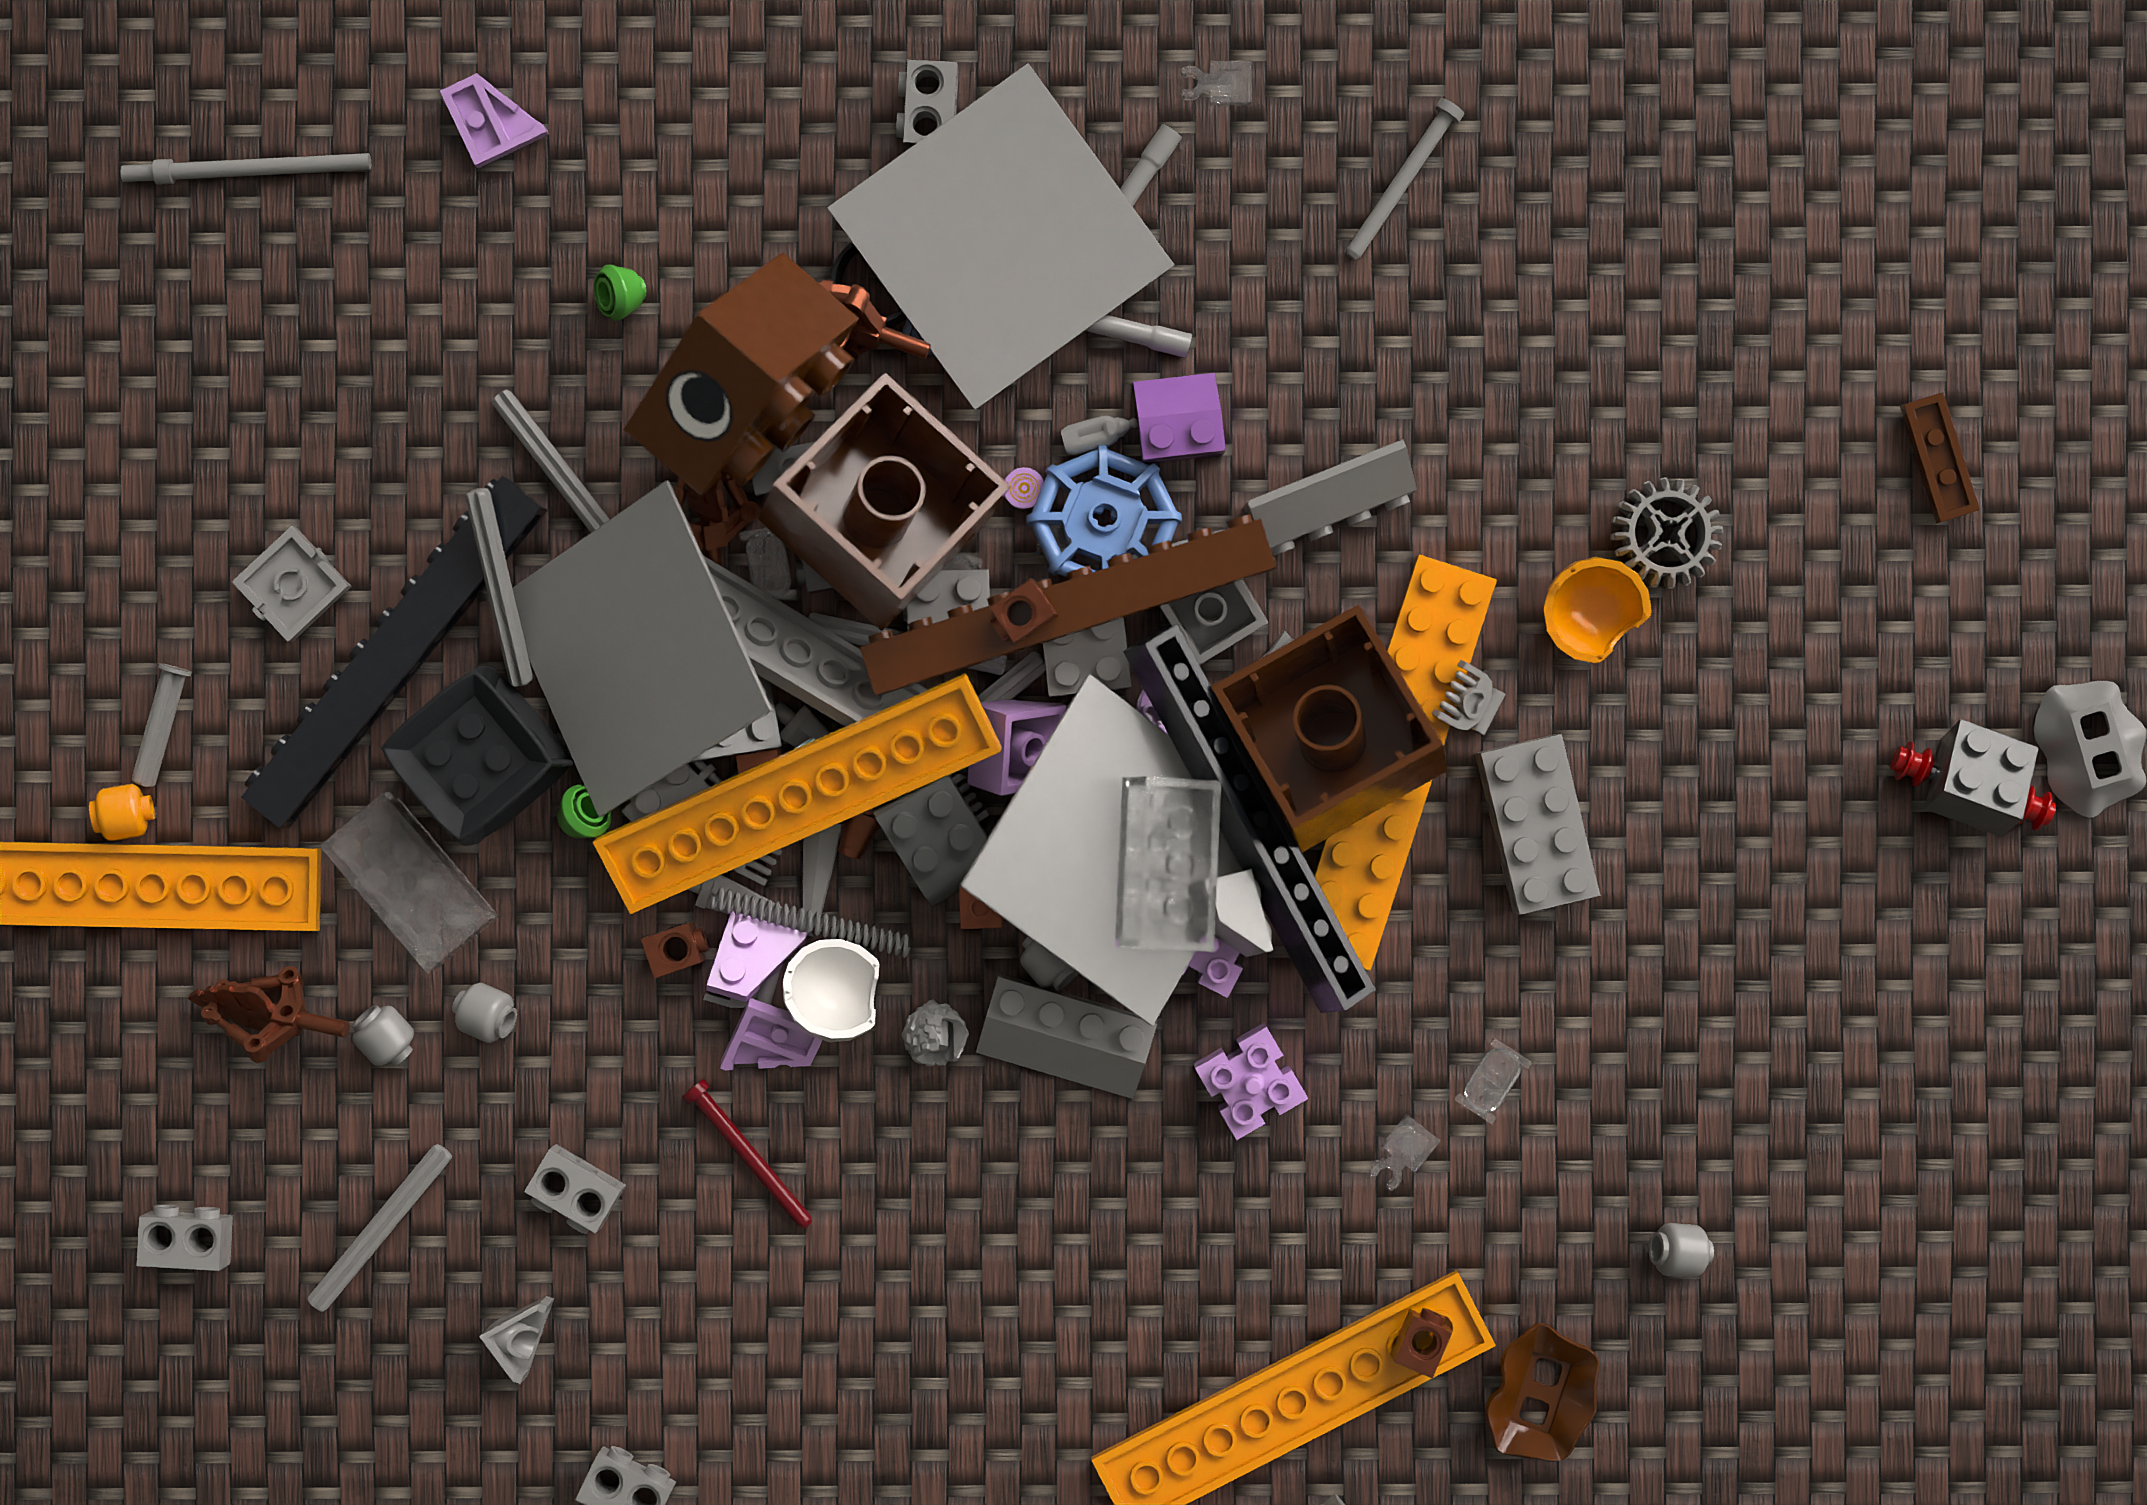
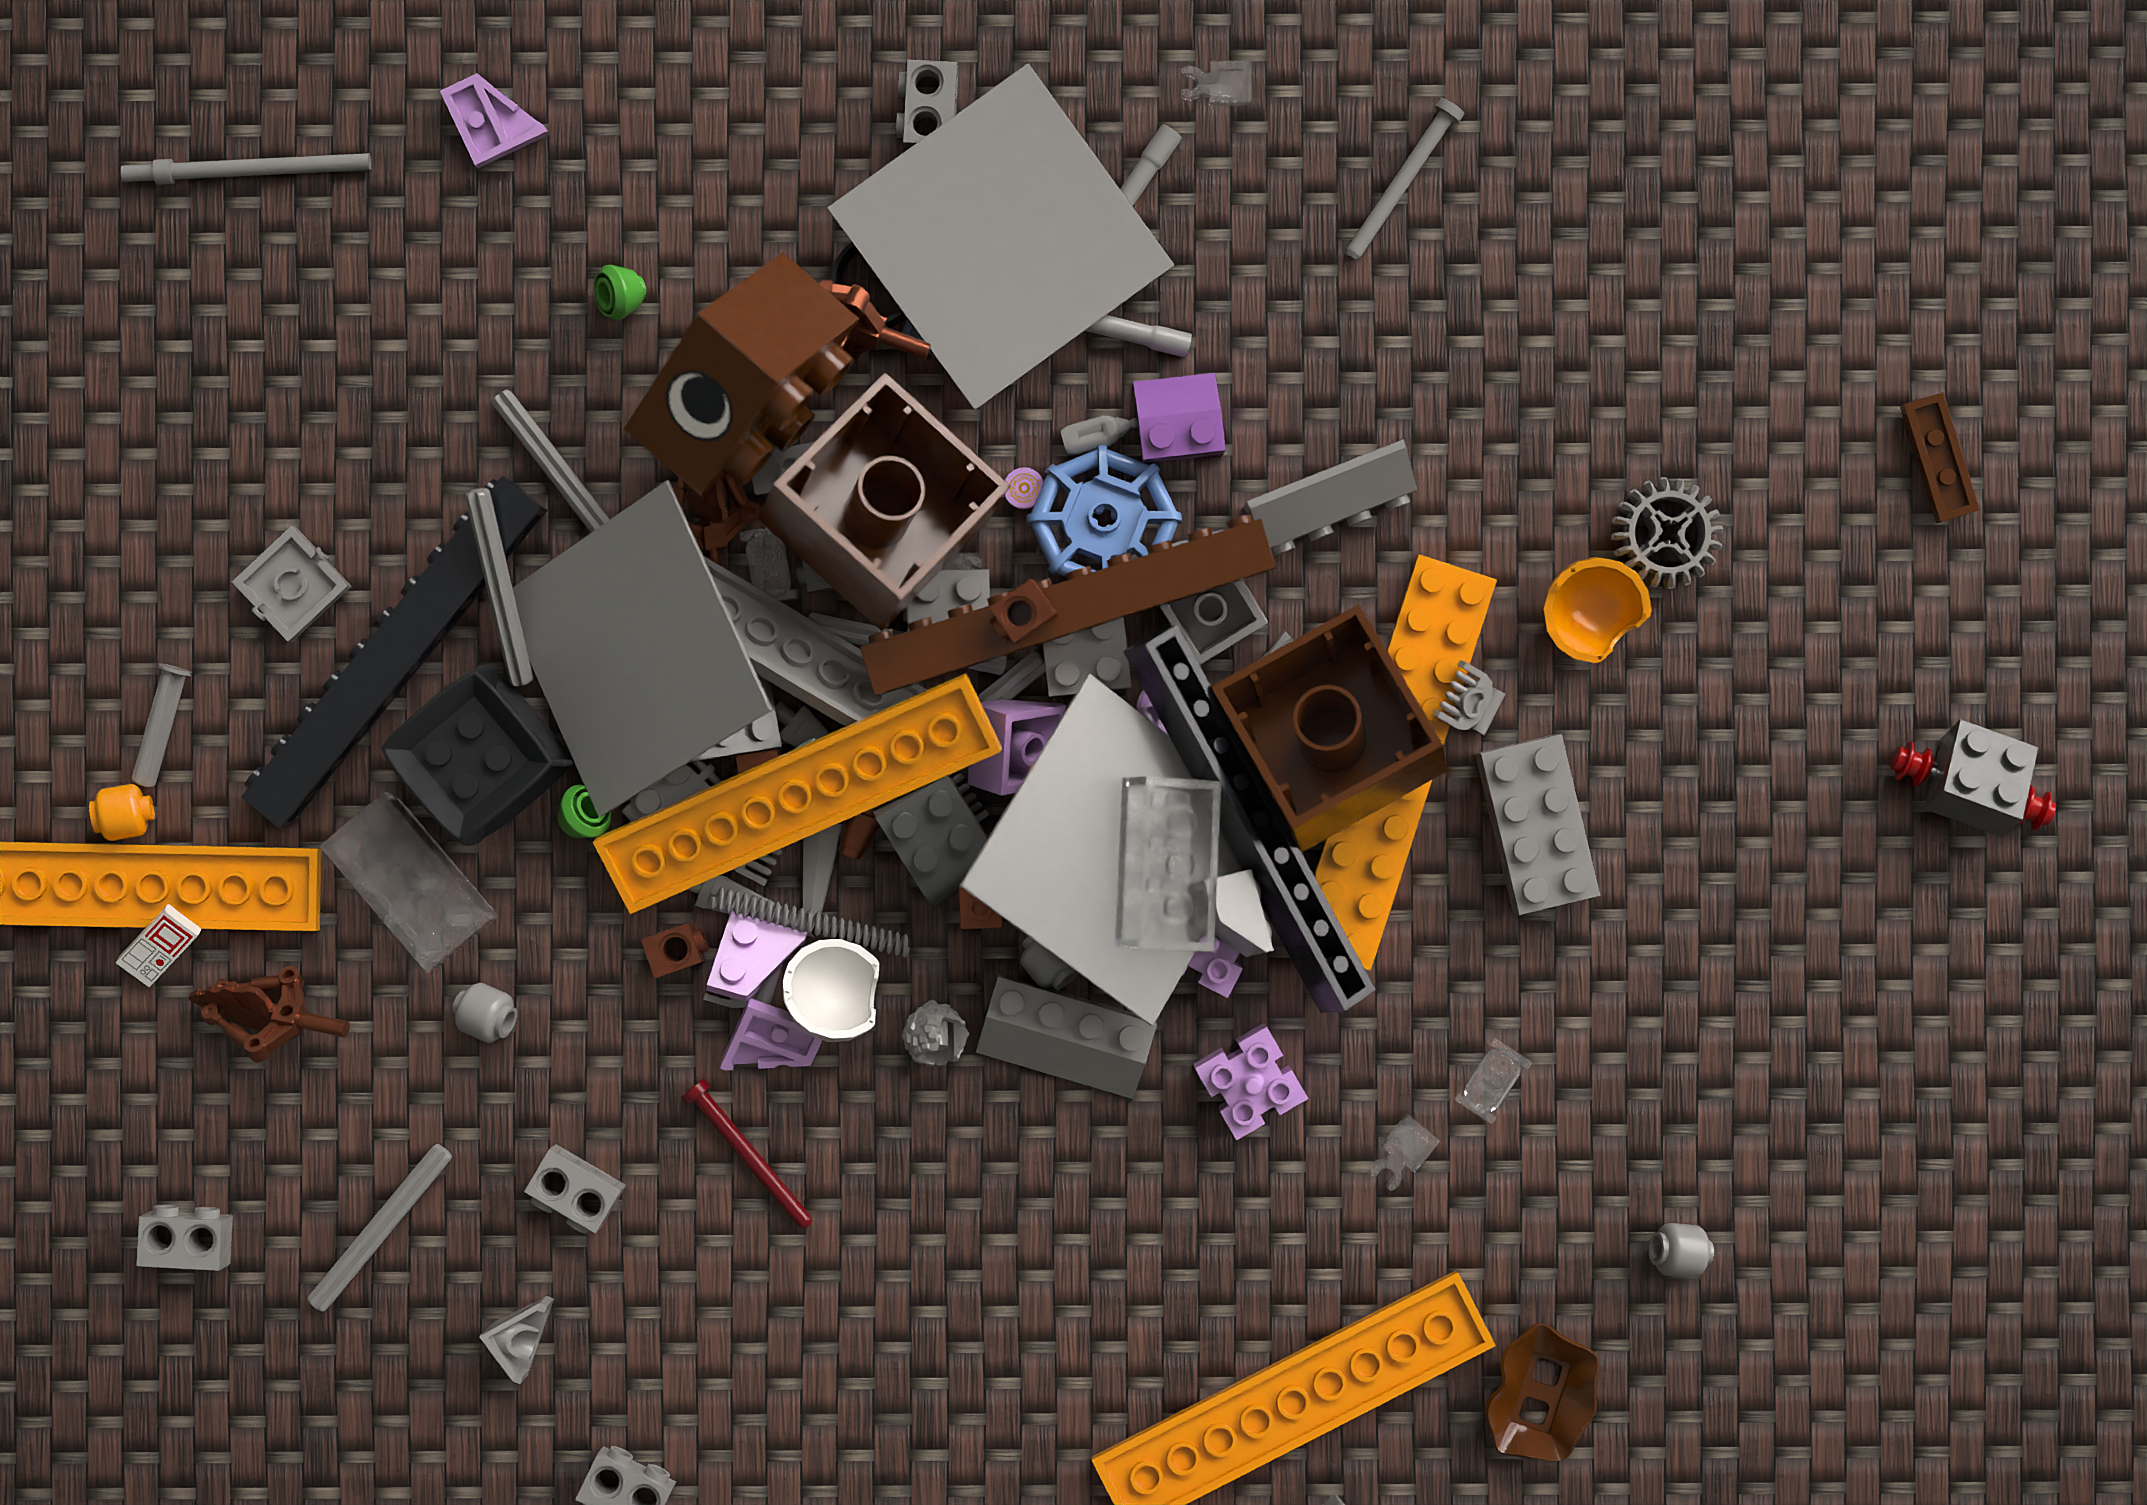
(158, 945): none -> white tile
(383, 1035): light grey head -> none
(1427, 1359): copper brick -> none
(2071, 754): light grey piece -> none

